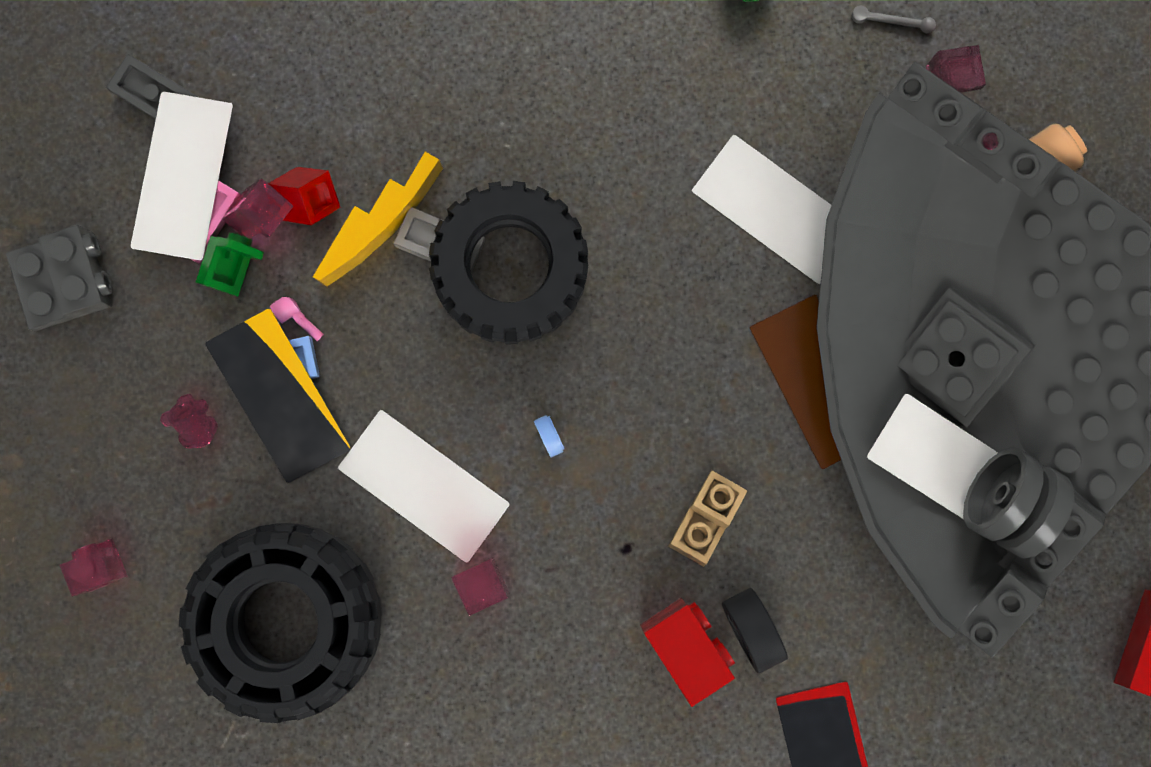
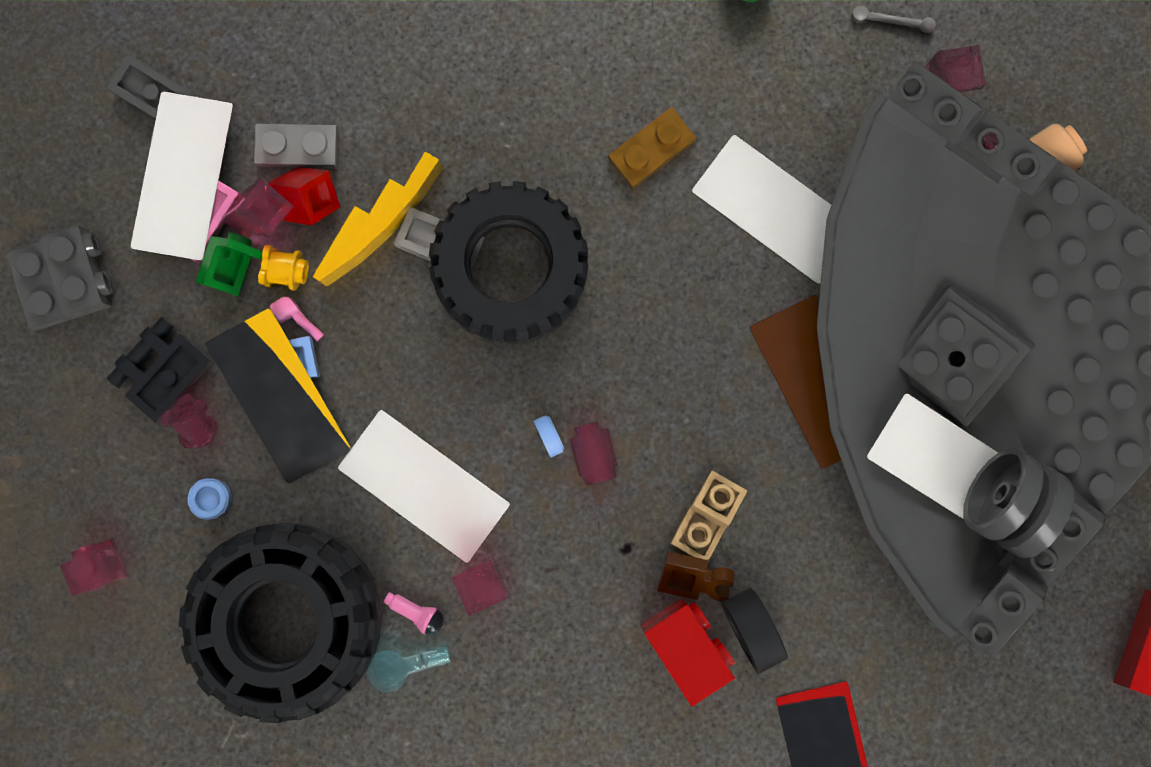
(168, 377): none -> black plate
(209, 499): none -> light blue tile
(282, 268): none -> yellow brick
(296, 146): none -> light grey plate
(390, 669): none -> clear light blue plate
(427, 619): none -> bright pink piece
(593, 453): none -> clear pink brick
(652, 148): none -> pearl gold plate
(689, 576): none -> reddish brown plate

